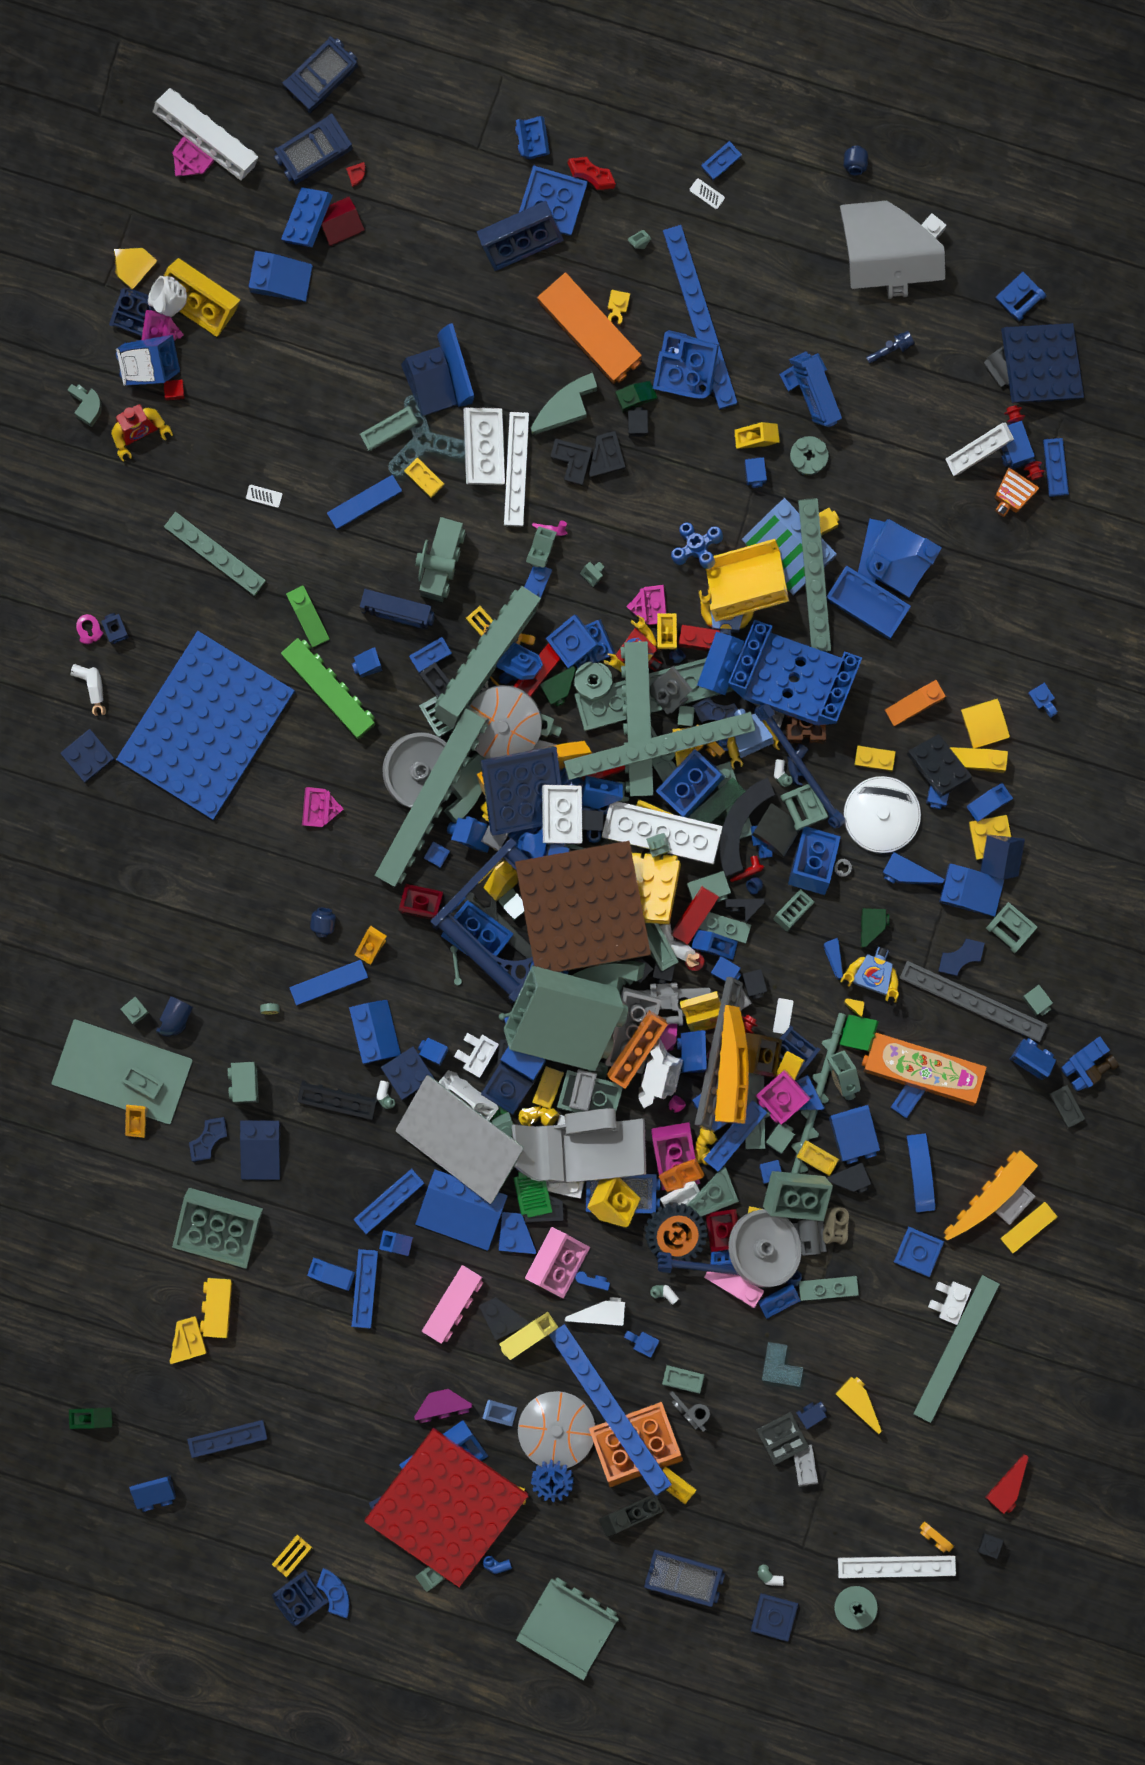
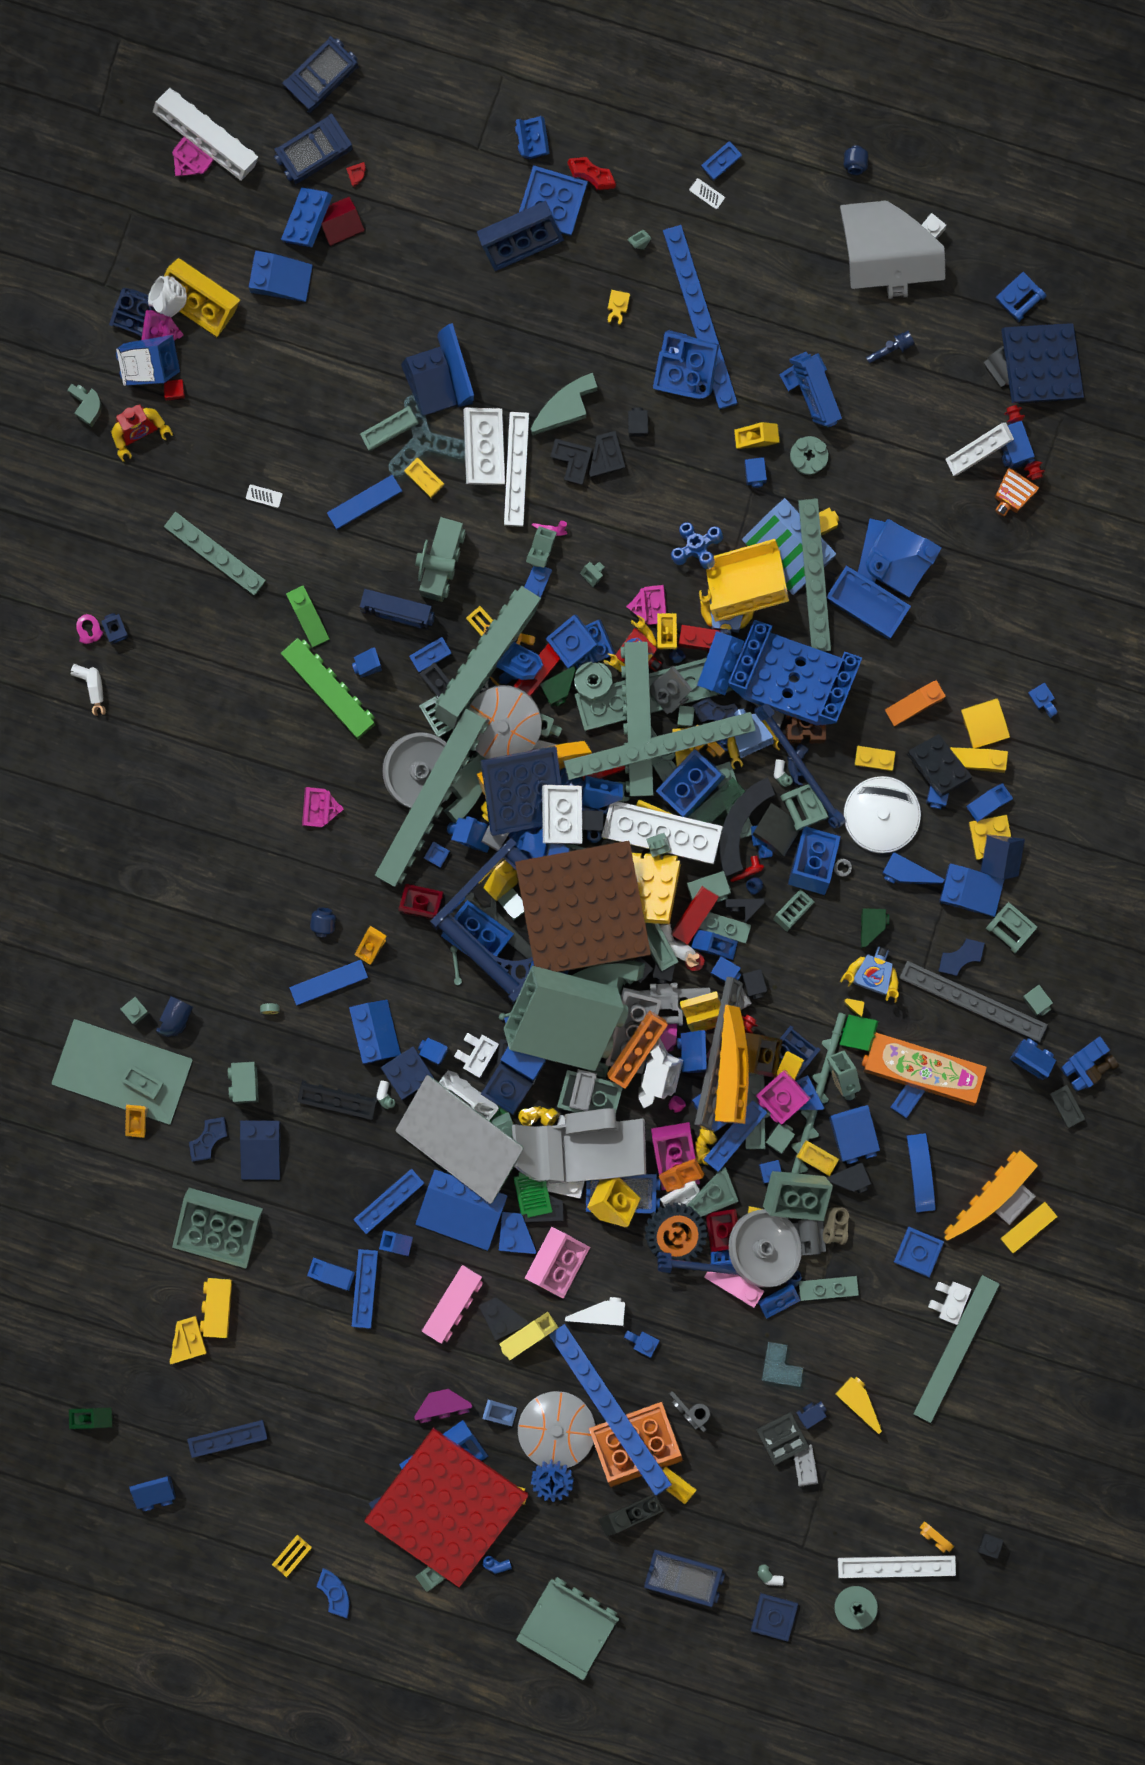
(87, 755): dark blue plate -> none
(132, 265): yellow slope -> none
(205, 725): blue plate -> none
(298, 1599): dark blue slope -> none
(548, 1087): yellow plate -> none
(590, 328): orange brick -> none
(598, 1282): blue plate -> none
(635, 395): dark green slope -> none
(664, 1291): arm -> none
(683, 1379): sand green plate -> none
(783, 1015): white sticker -> none
(833, 954): blue slope -> none
(1007, 1489): red slope -> none
(1055, 467): blue tile -> none

